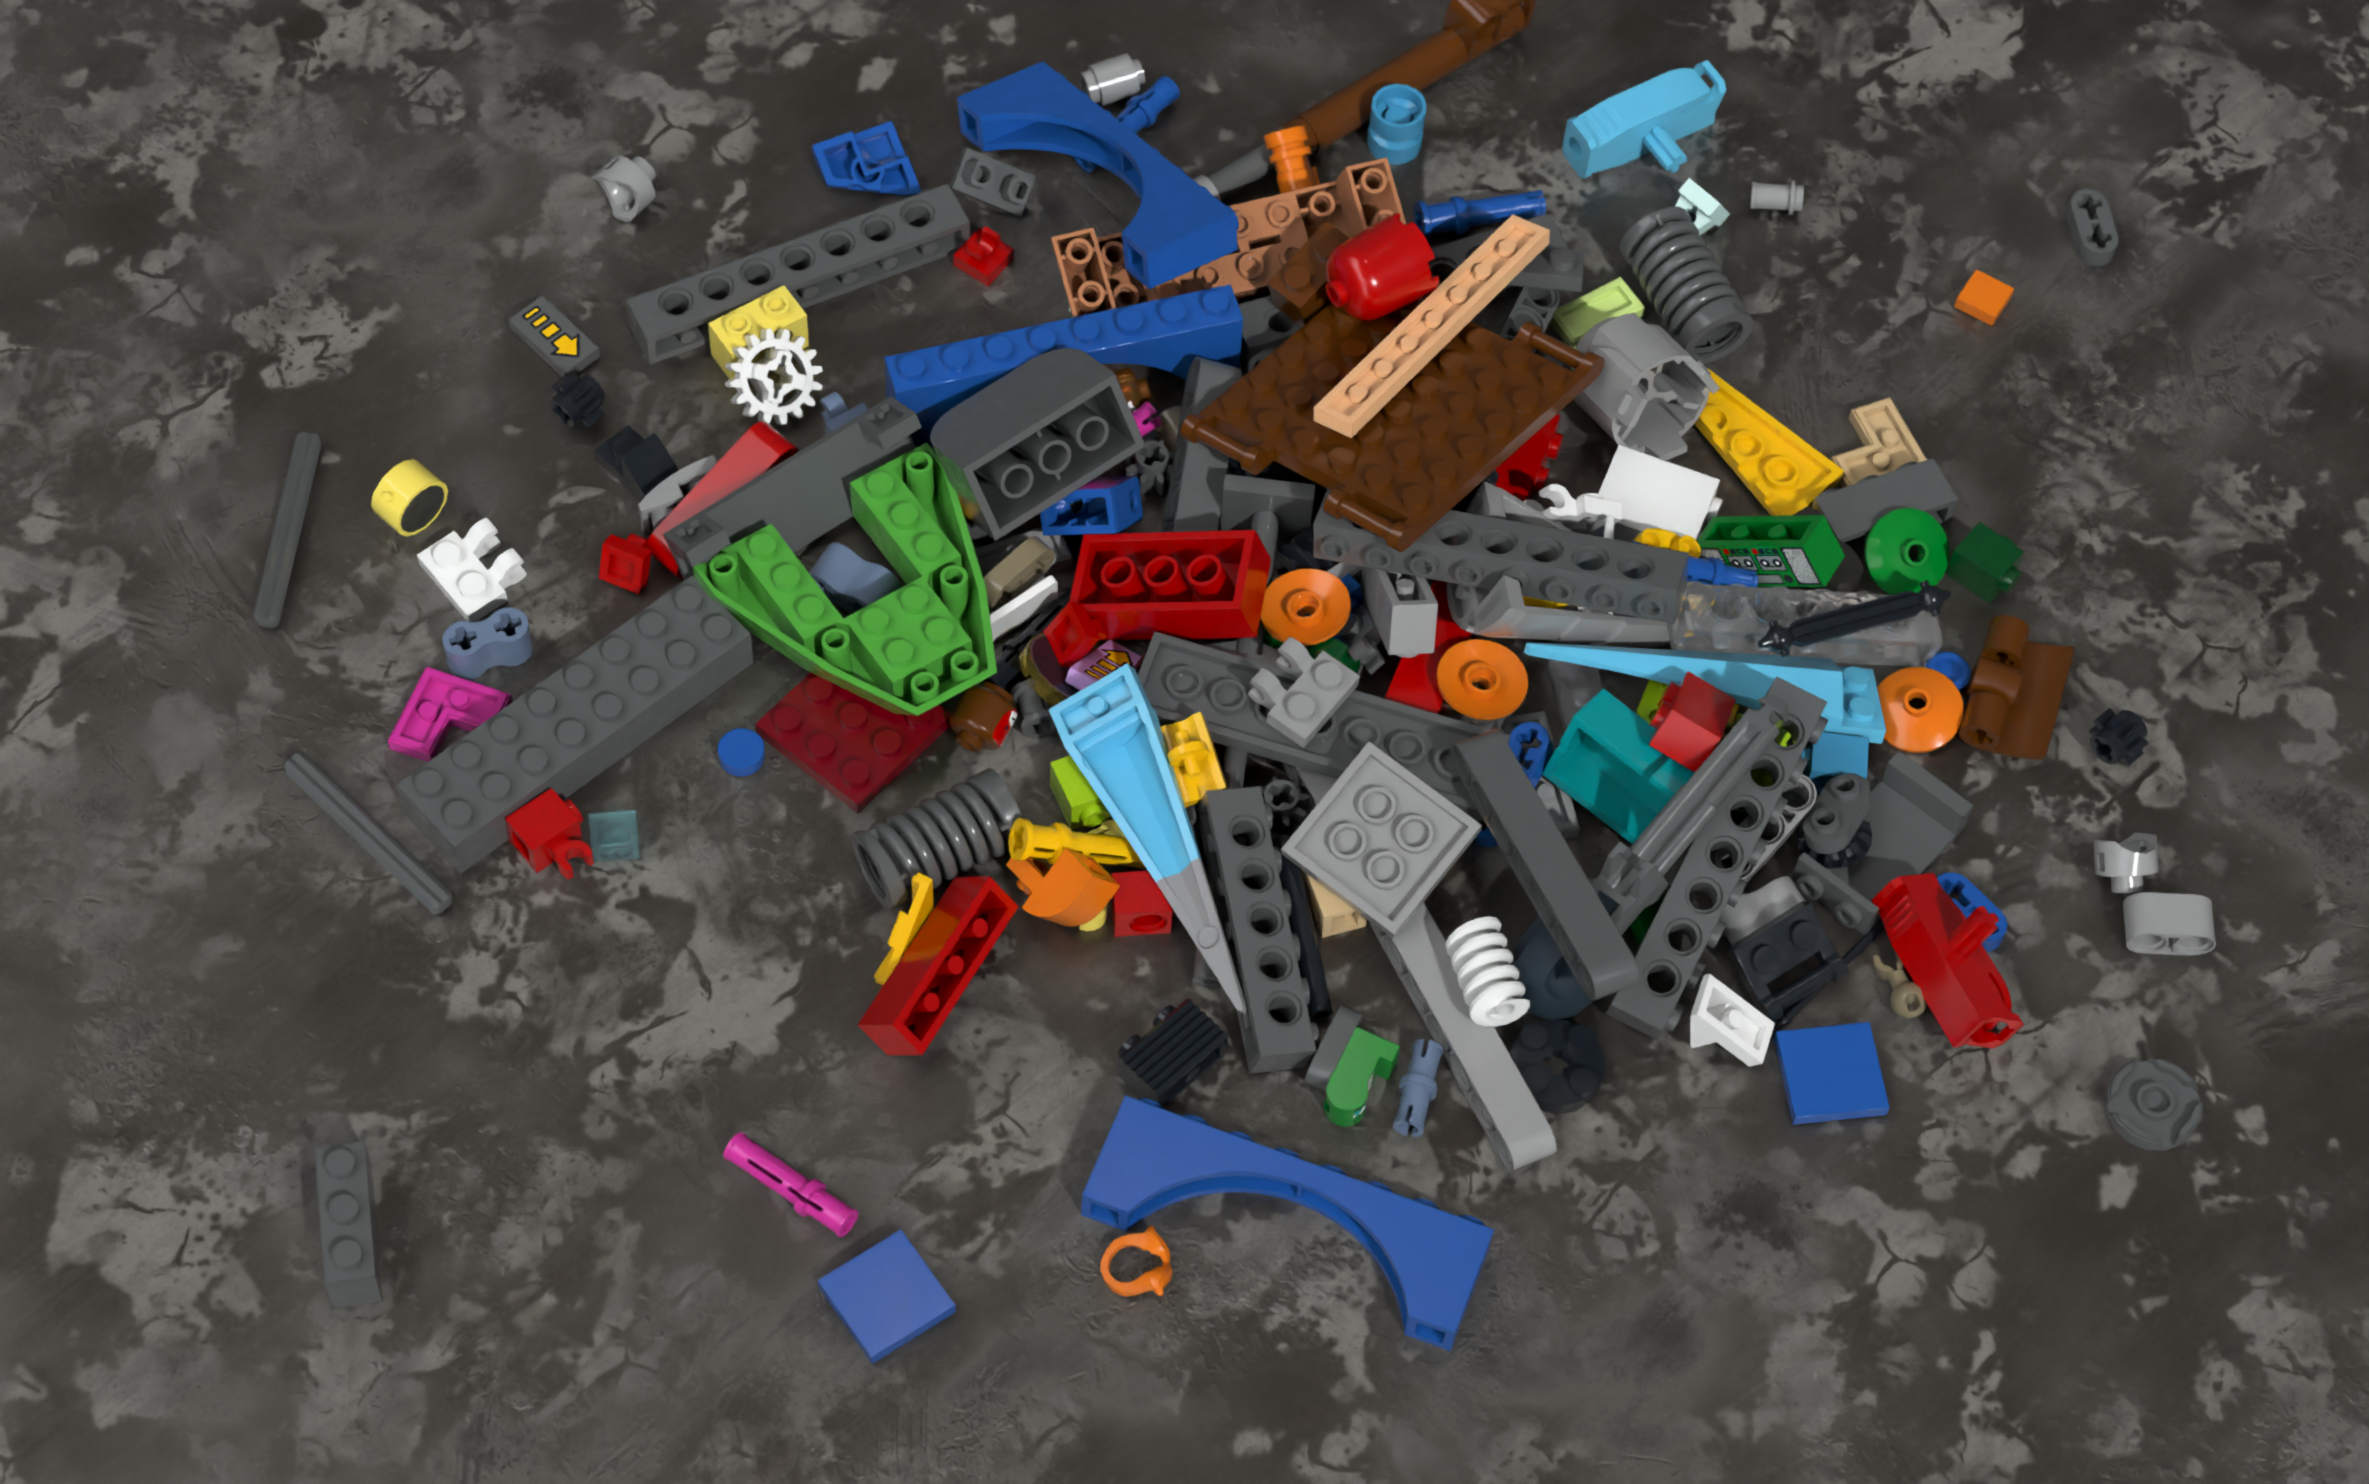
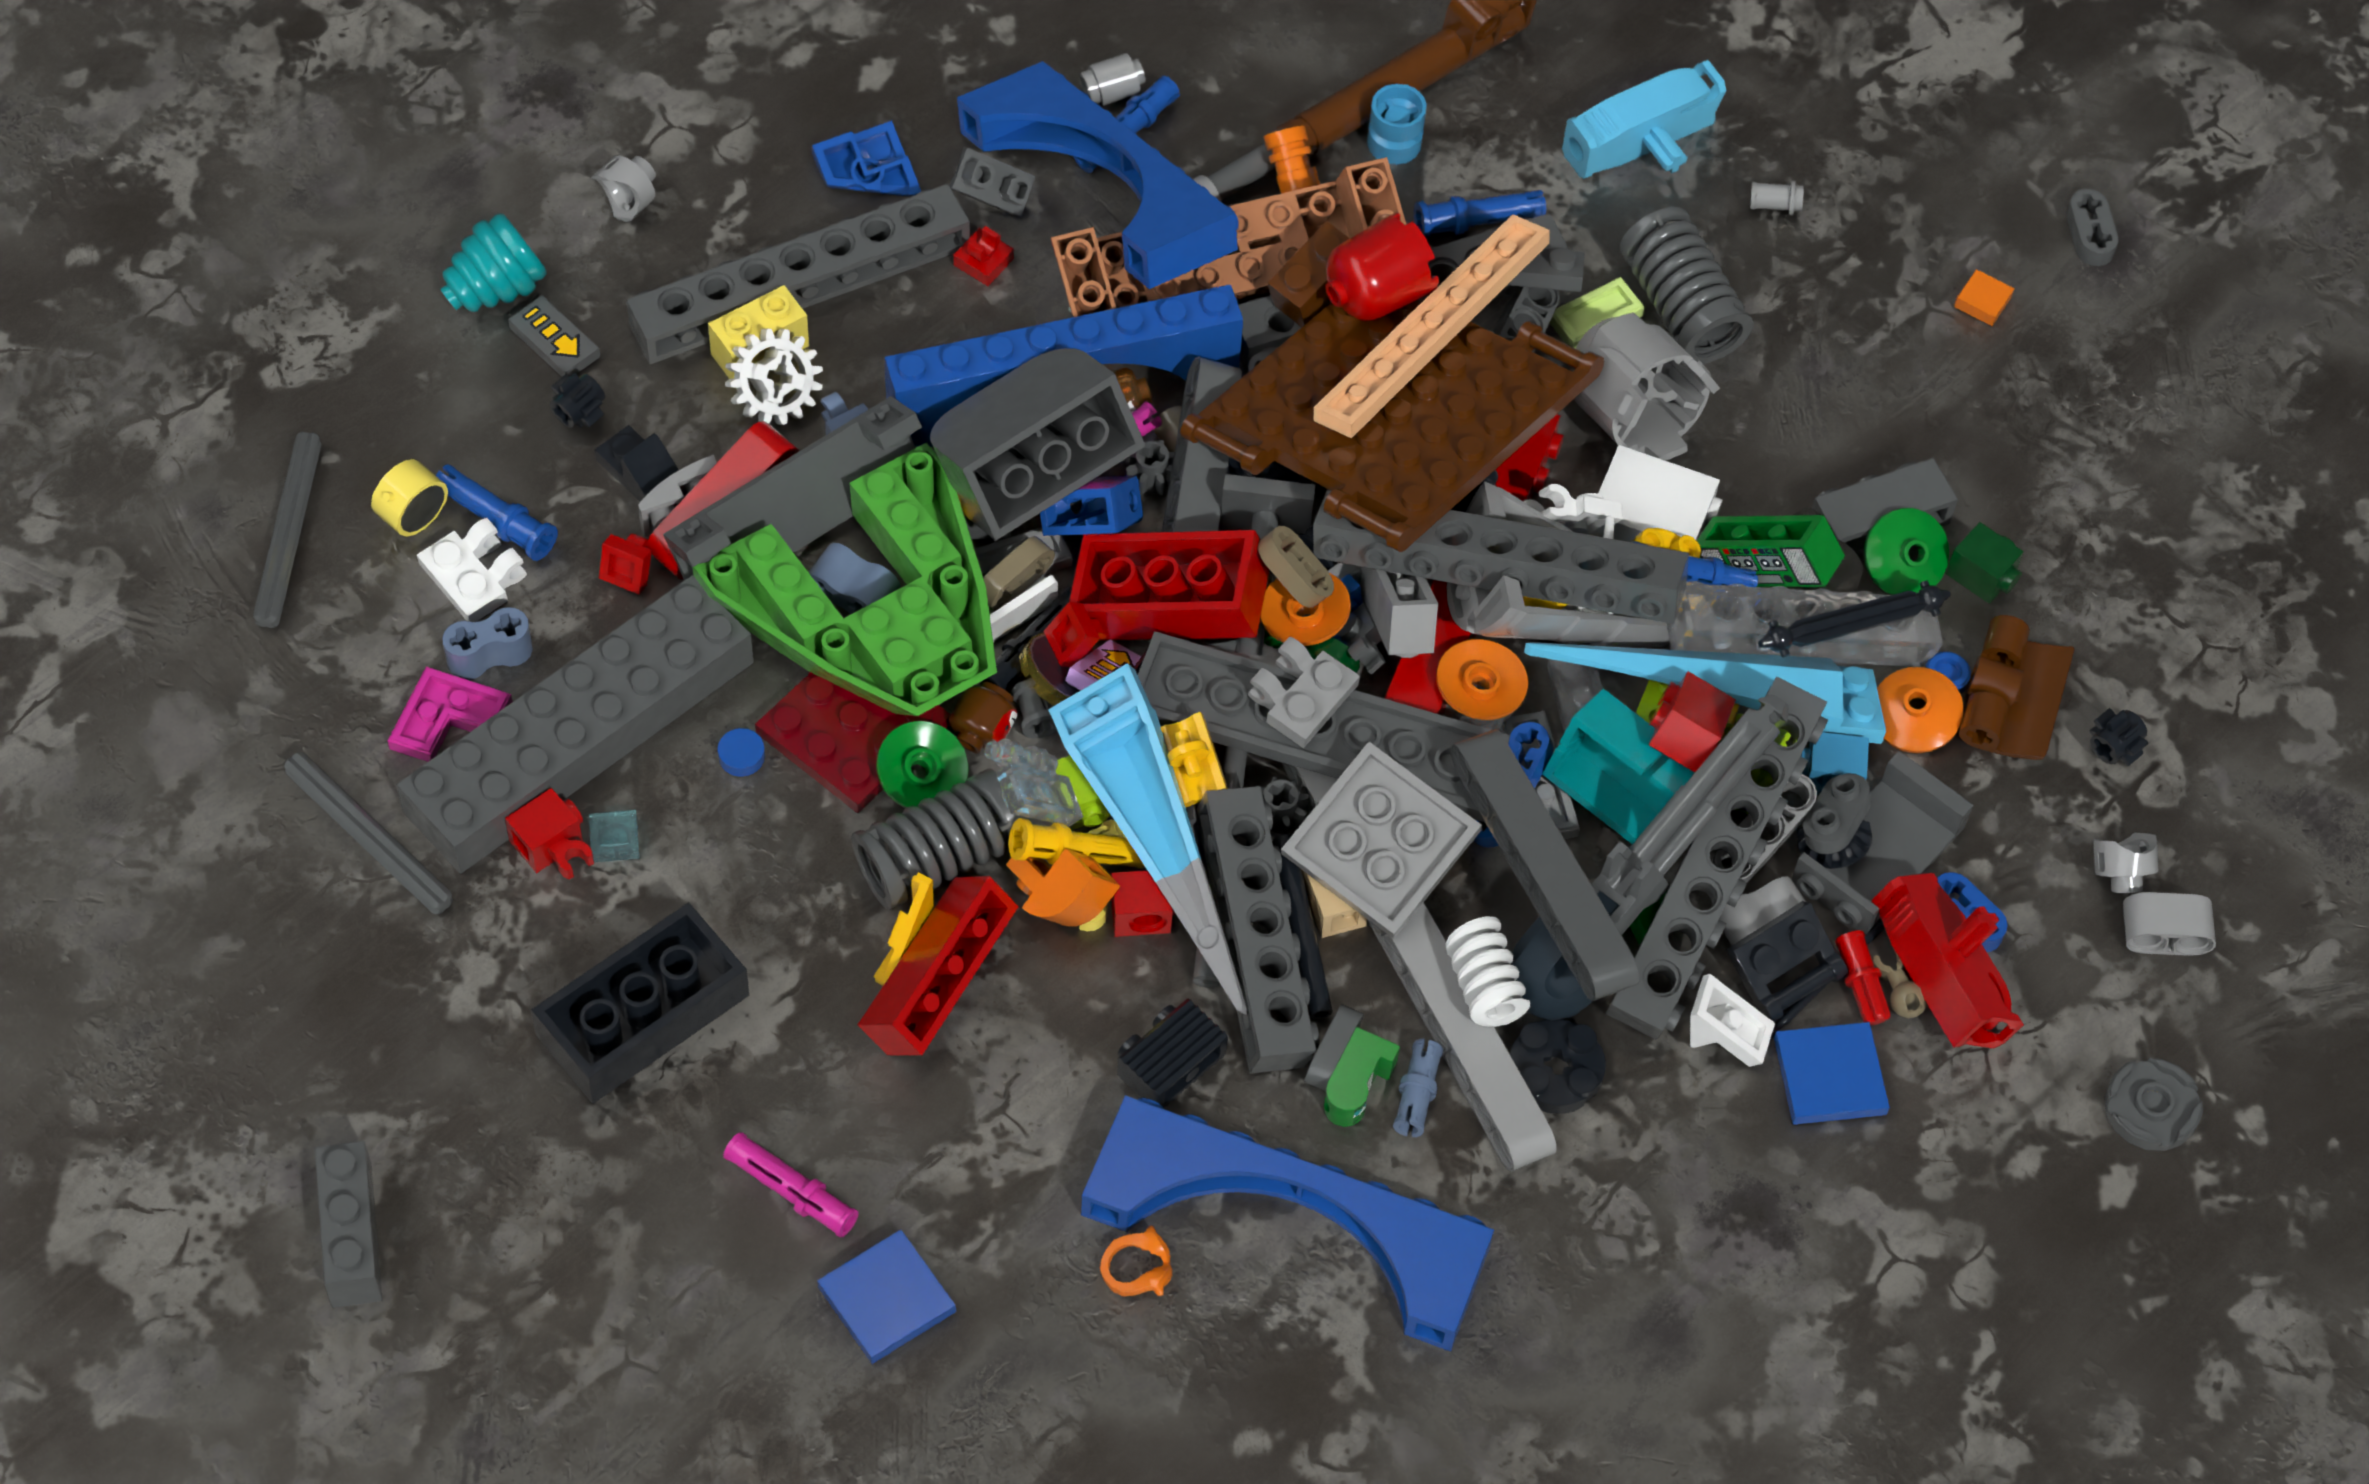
(491, 266): none -> teal piece
(509, 519): none -> blue pin
(640, 1002): none -> black brick
(923, 745): none -> green dish
(1031, 783): none -> clear plate
(1295, 566): none -> dark tan beam
(1708, 209): light aqua tile -> none
(1764, 453): yellow wing -> none
(1863, 977): none -> red axle
(1885, 443): tan tile -> none

